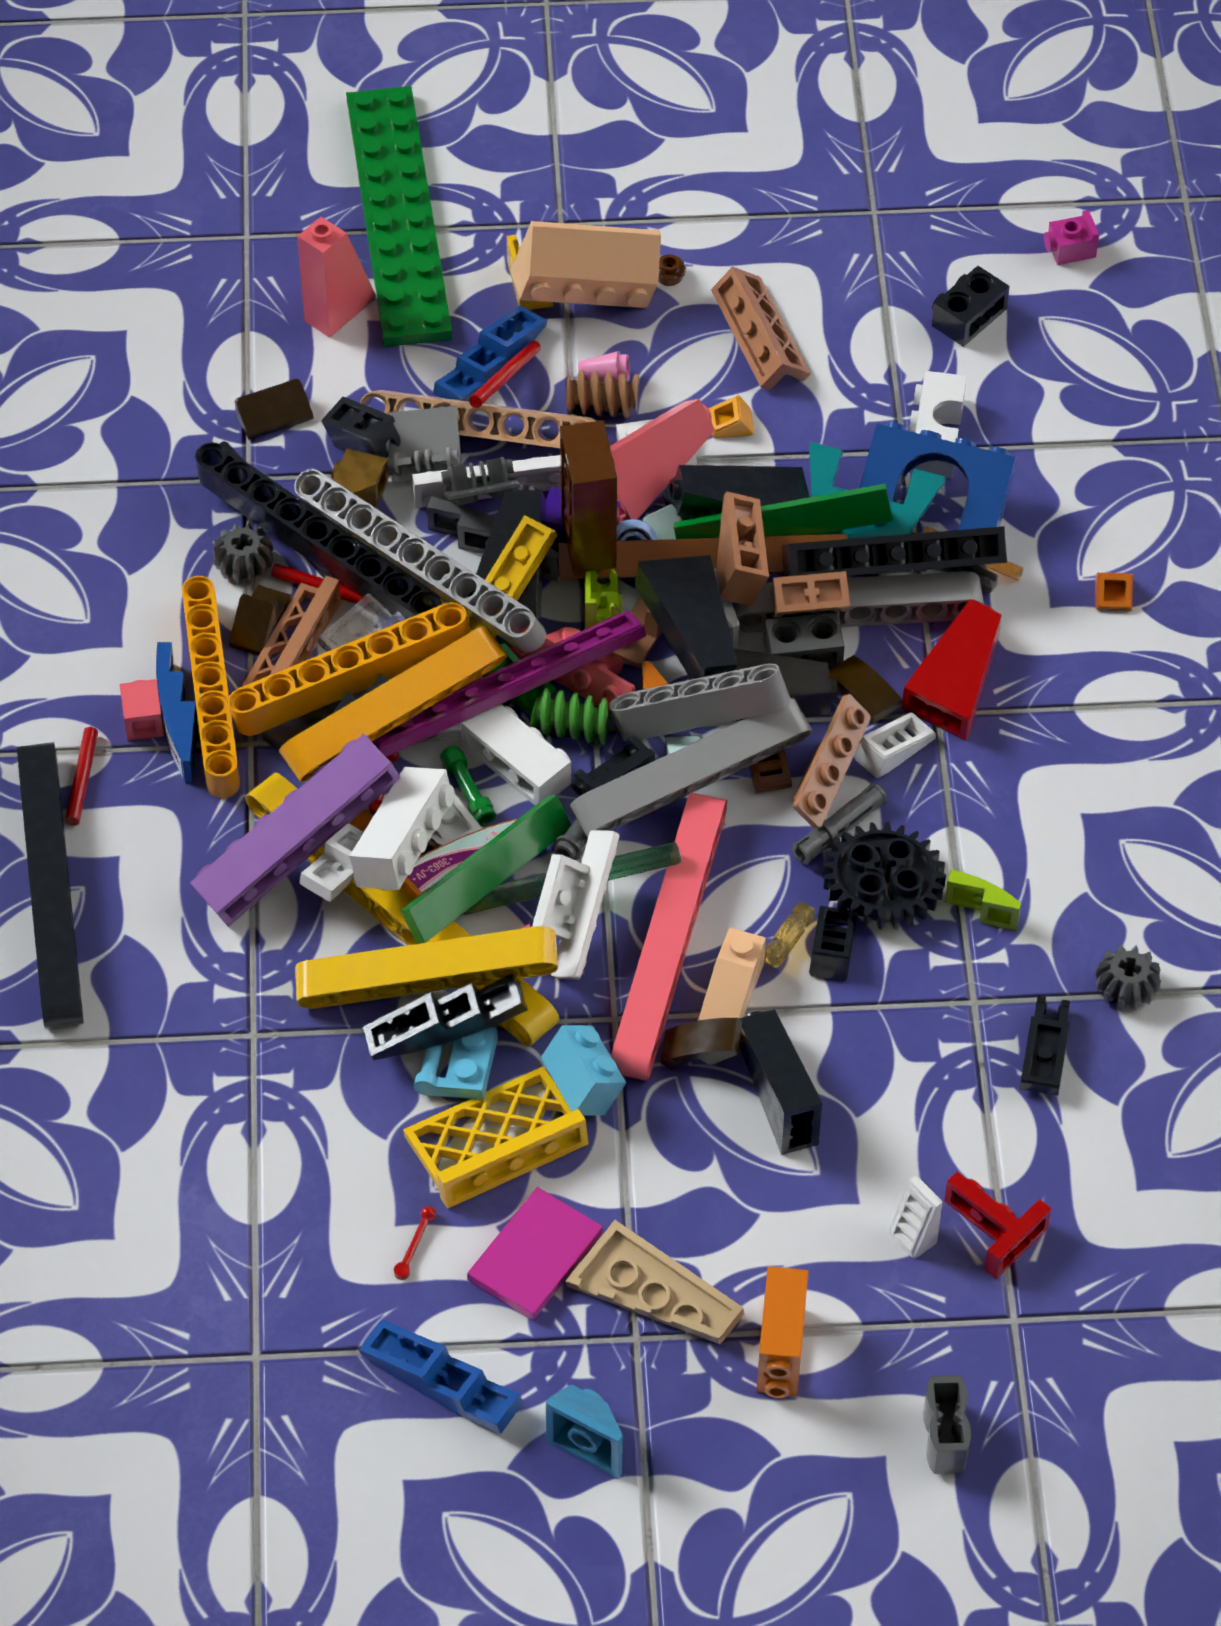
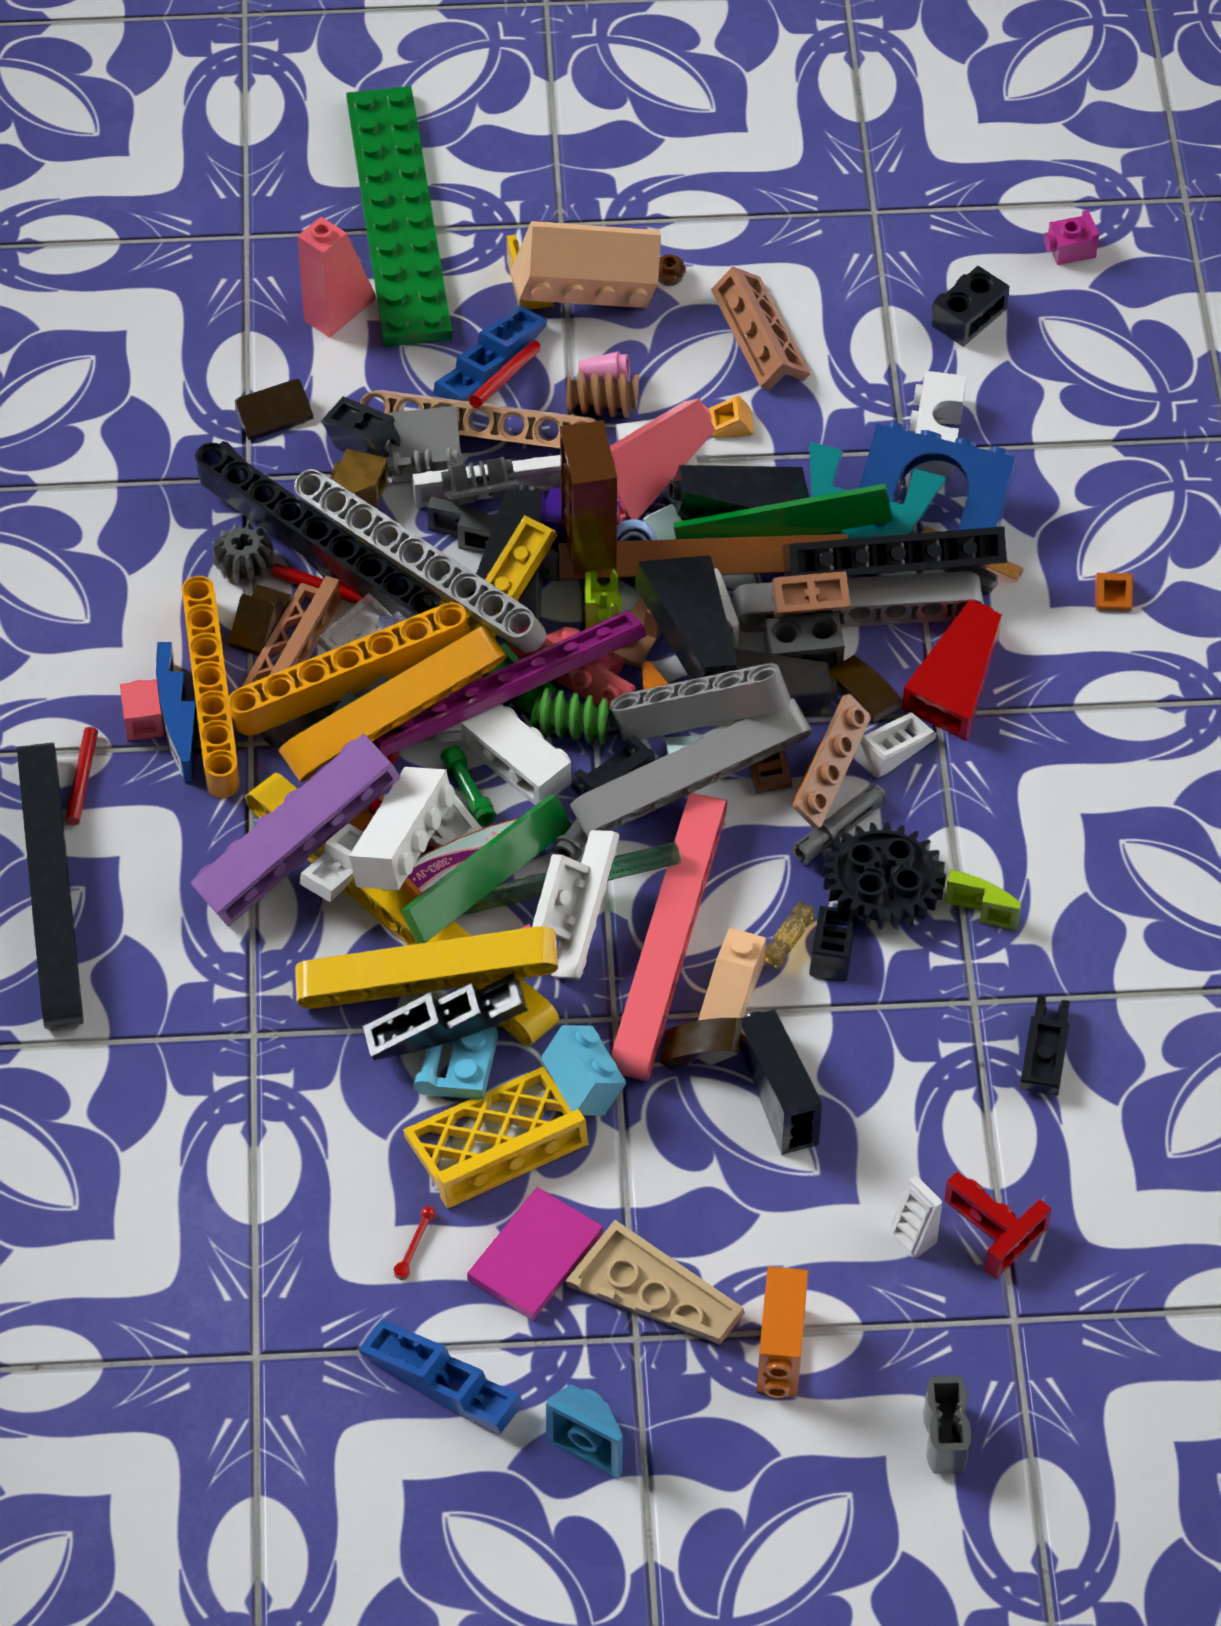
(741, 550): nougat slope -> none
(1128, 977): dark grey gear -> none

